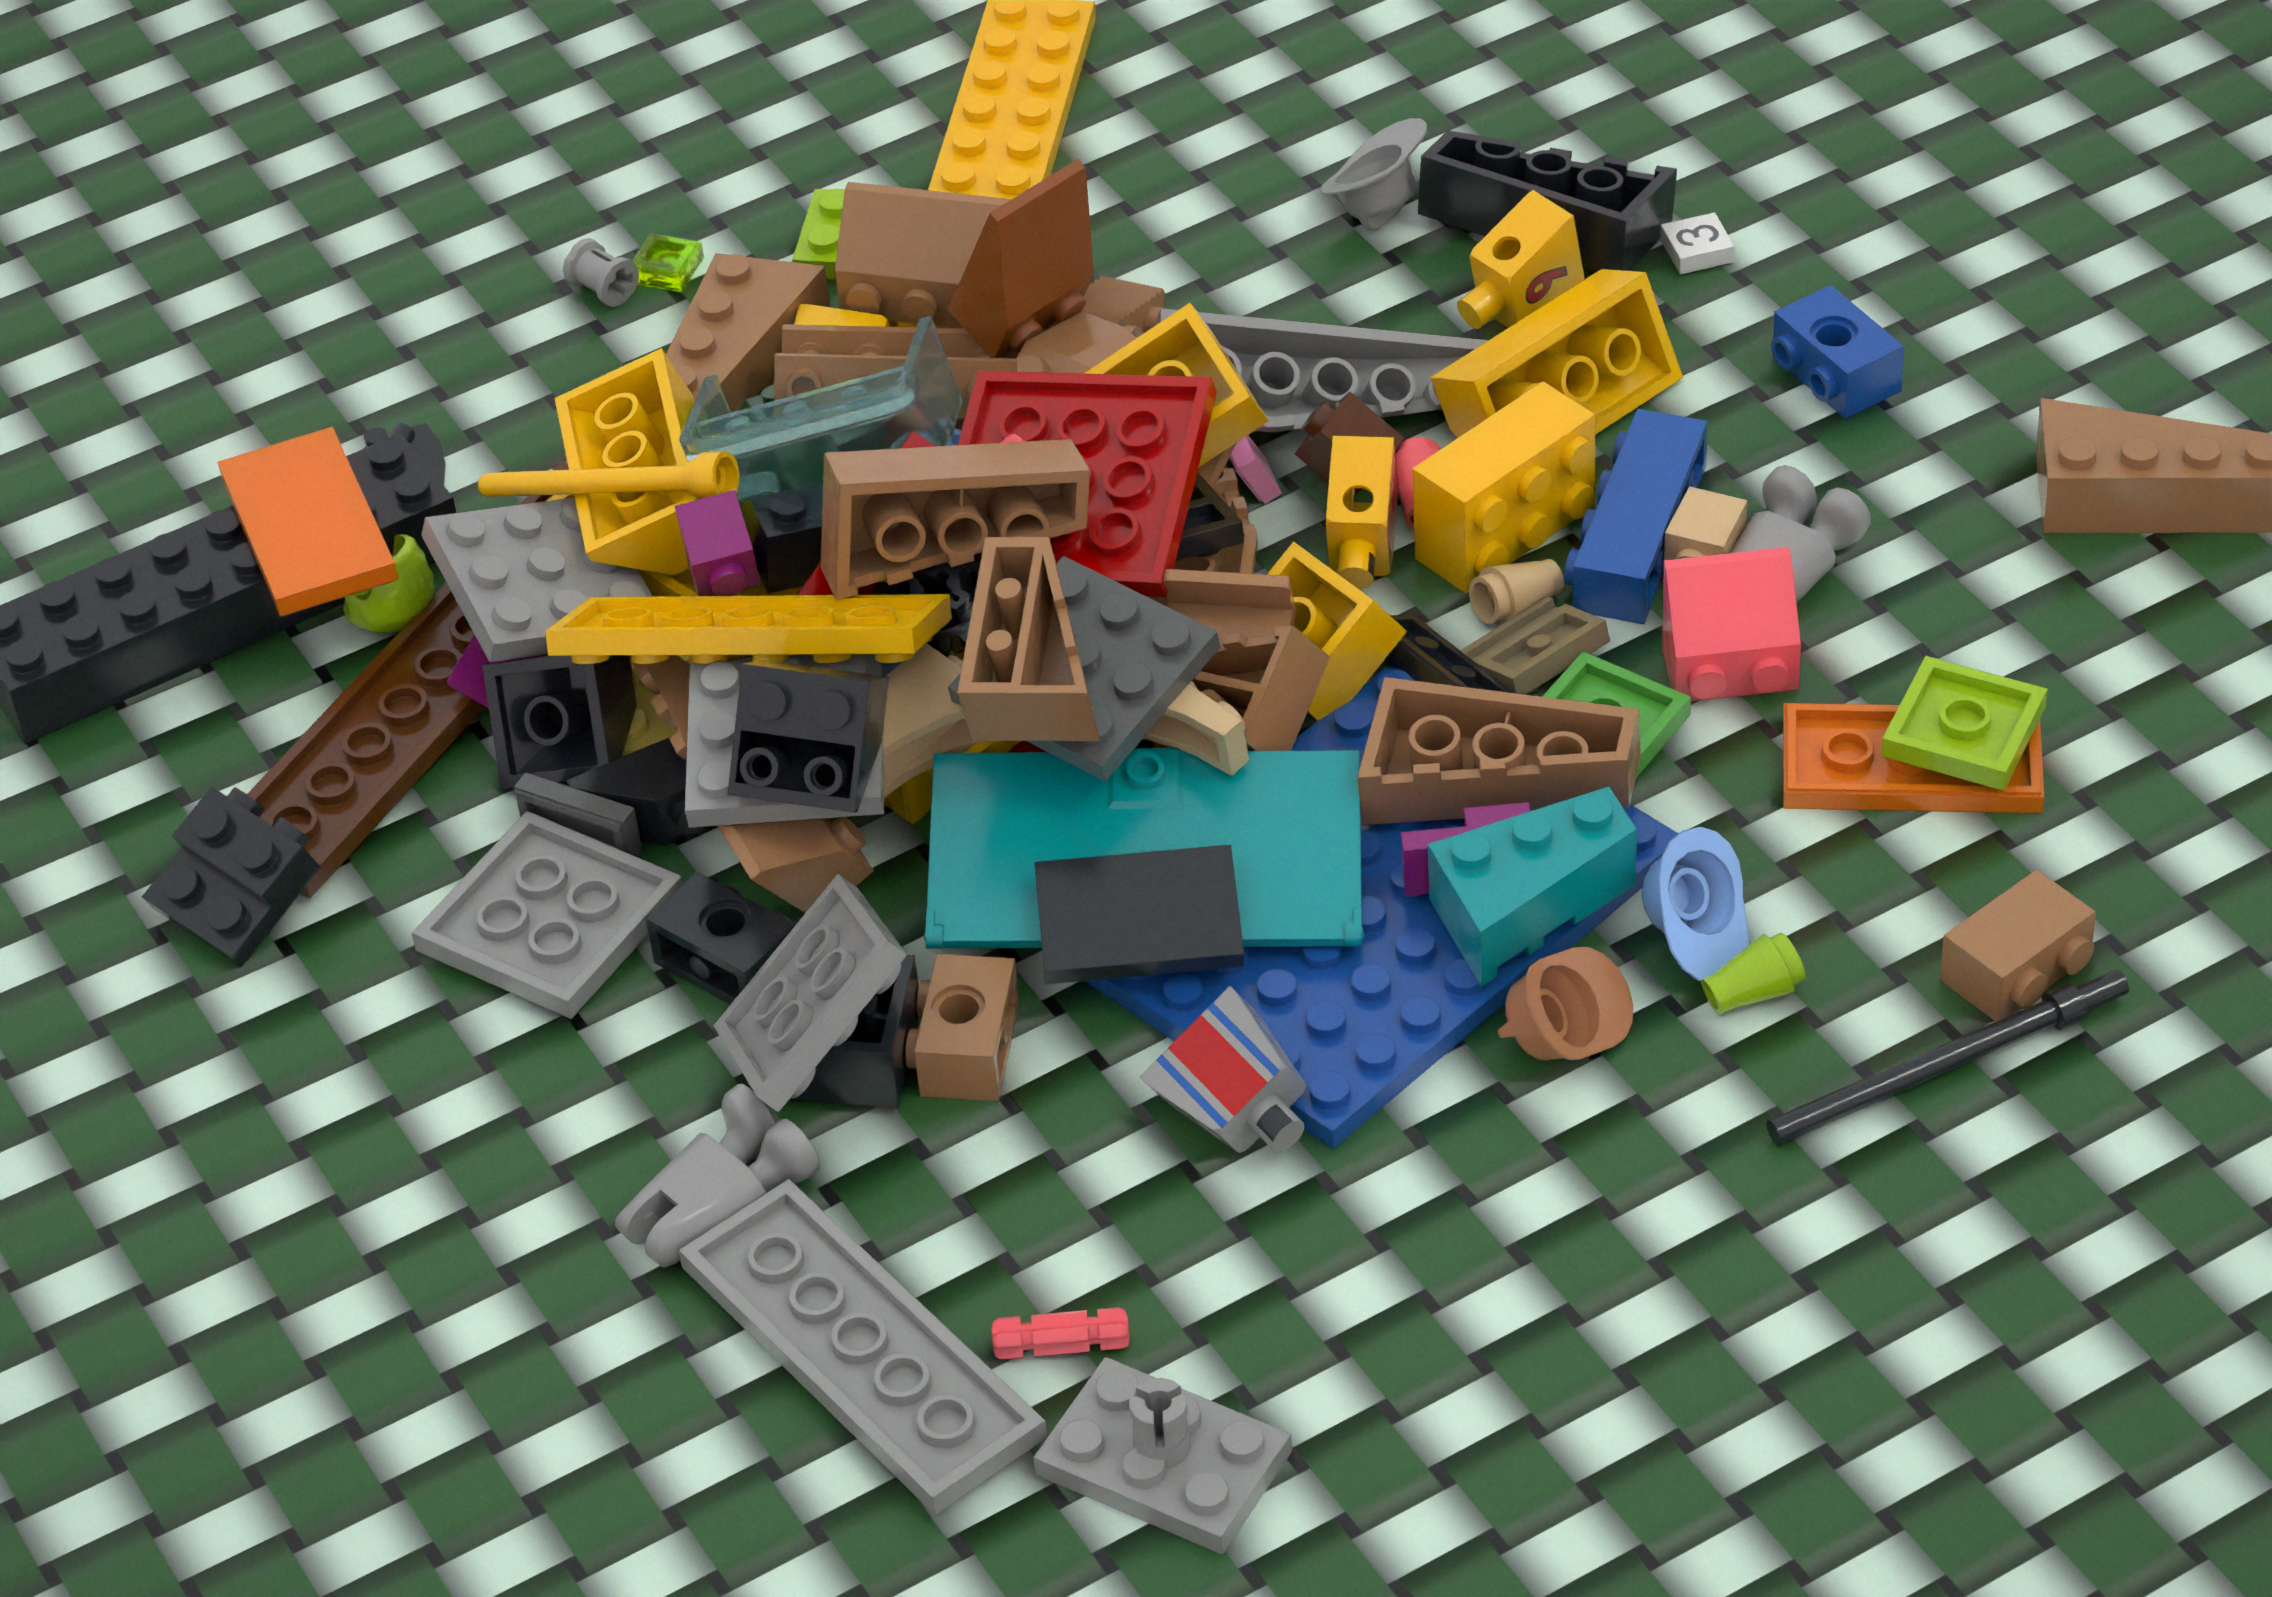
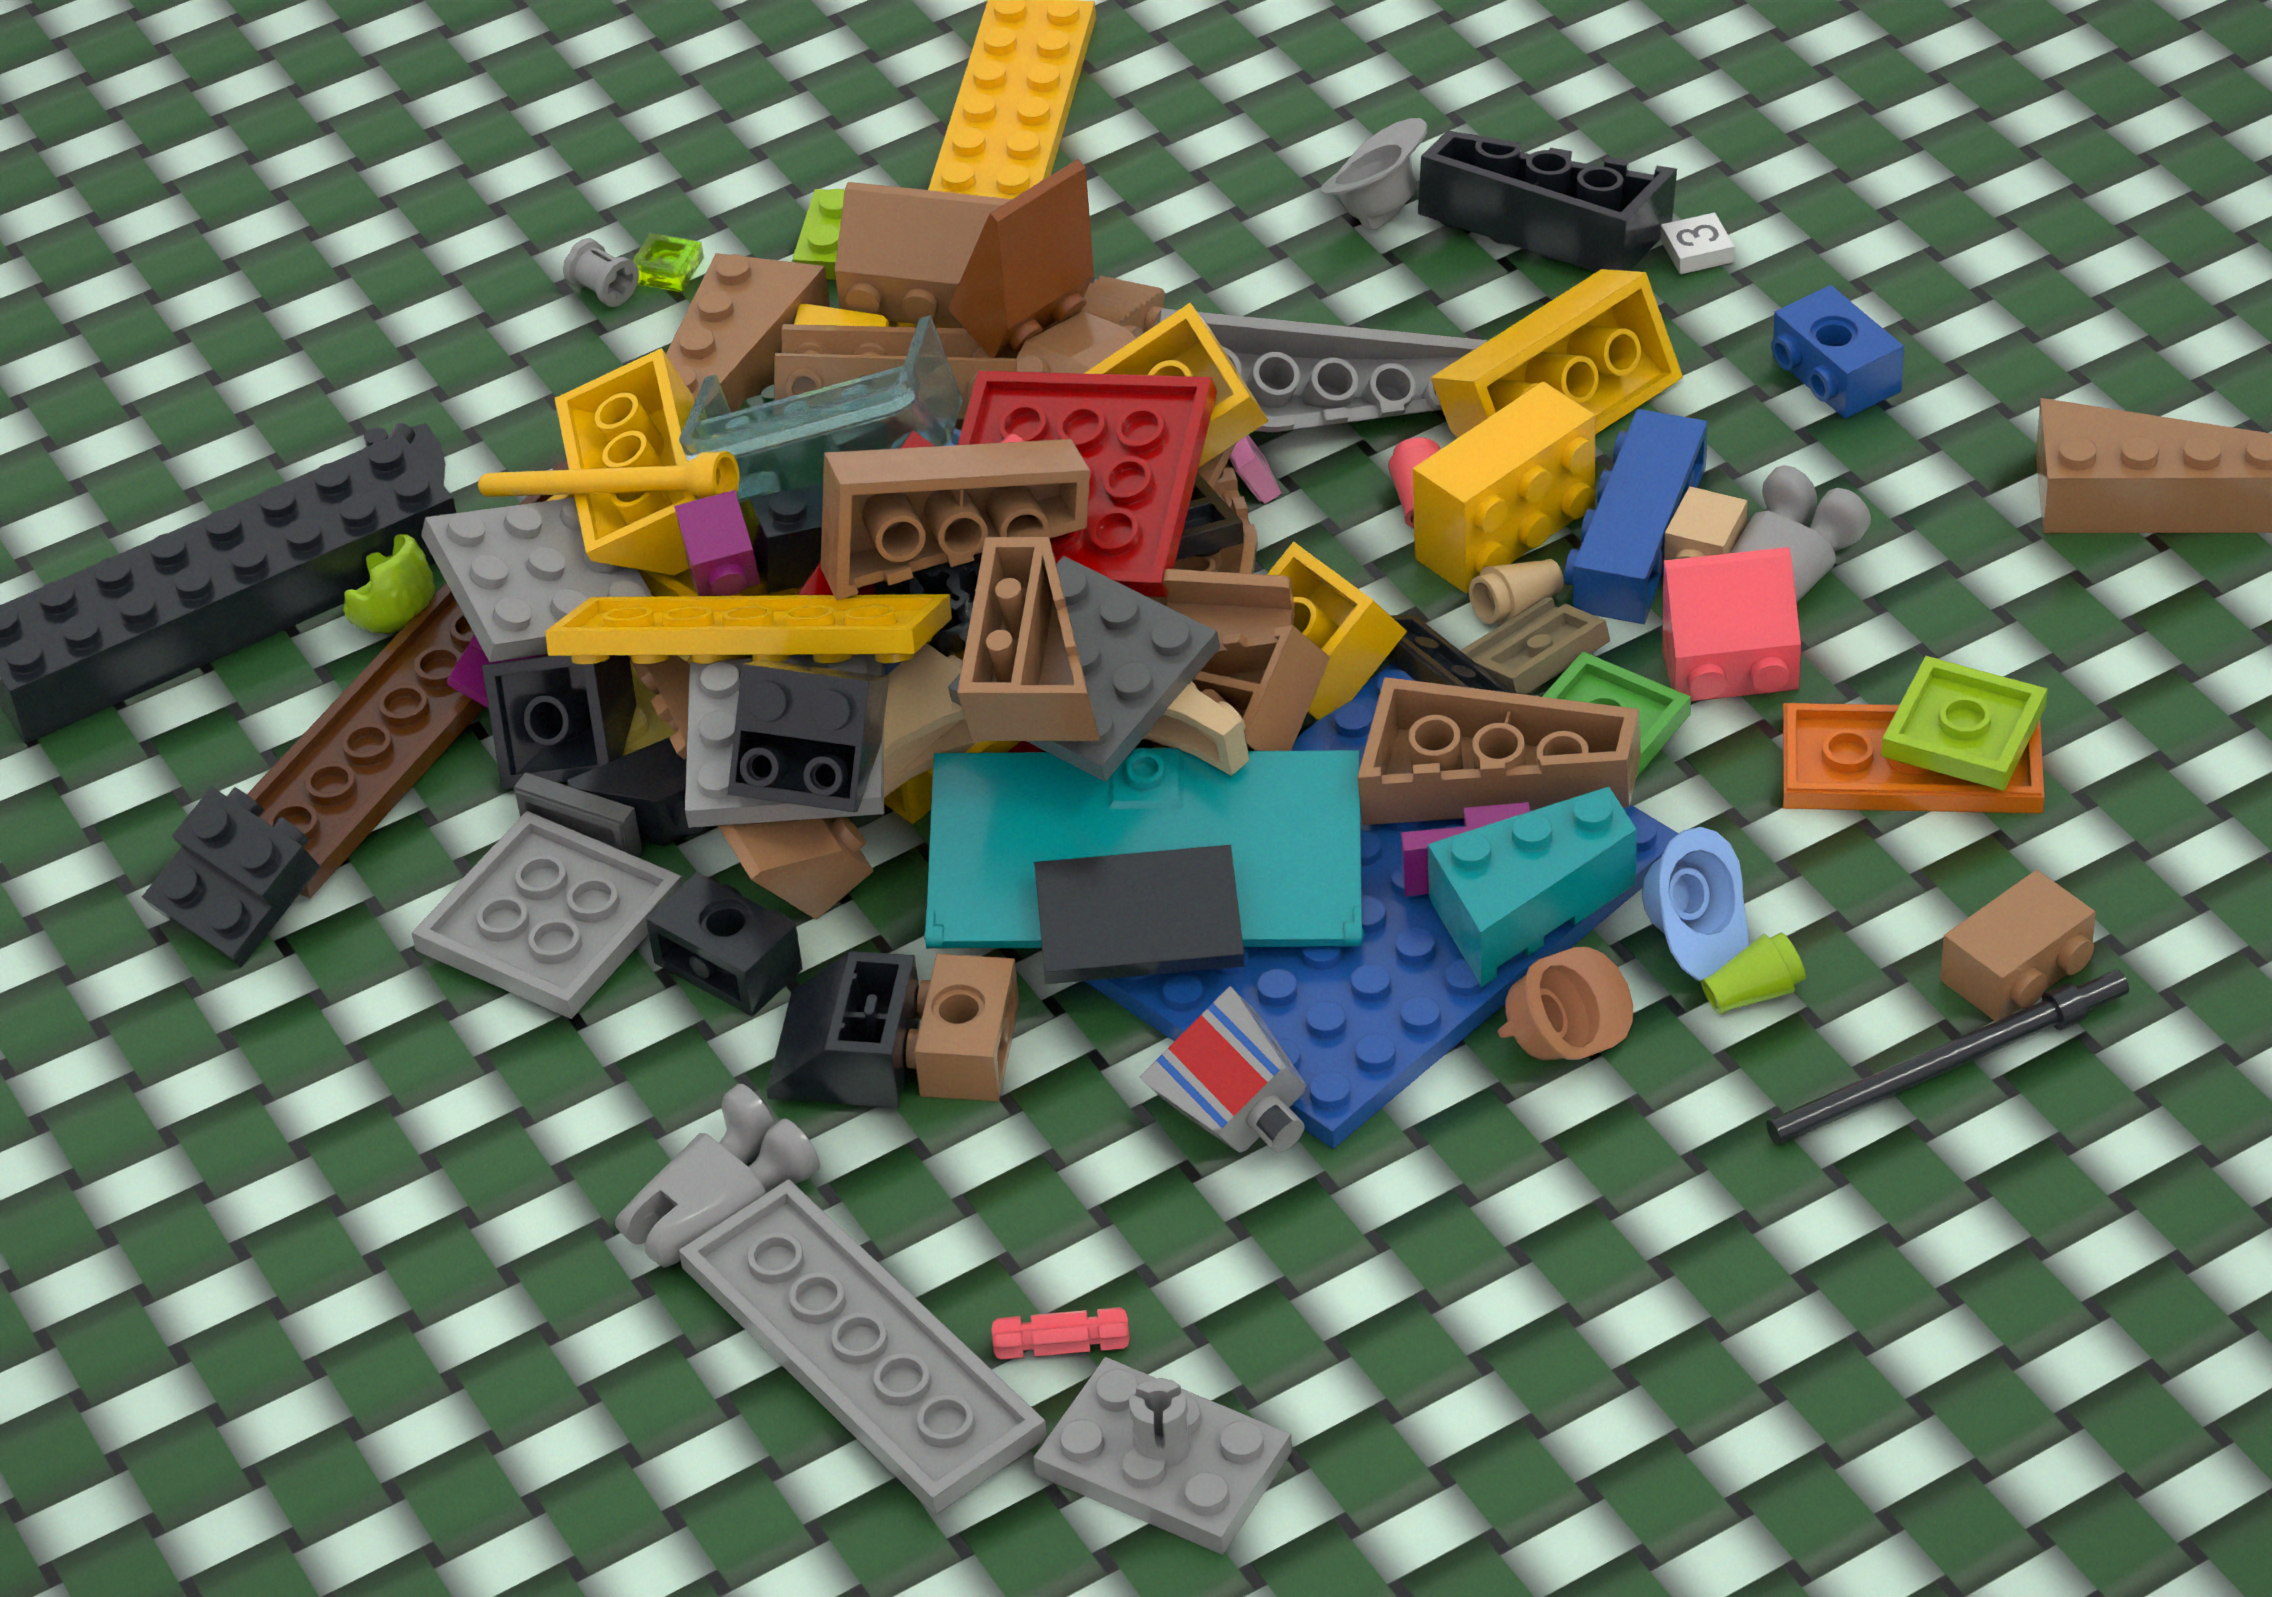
(307, 521): orange tile -> none
(810, 993): light grey plate -> none
(1344, 418): reddish brown brick -> none
(1361, 533): yellow torso -> none
(1522, 263): yellow torso -> none

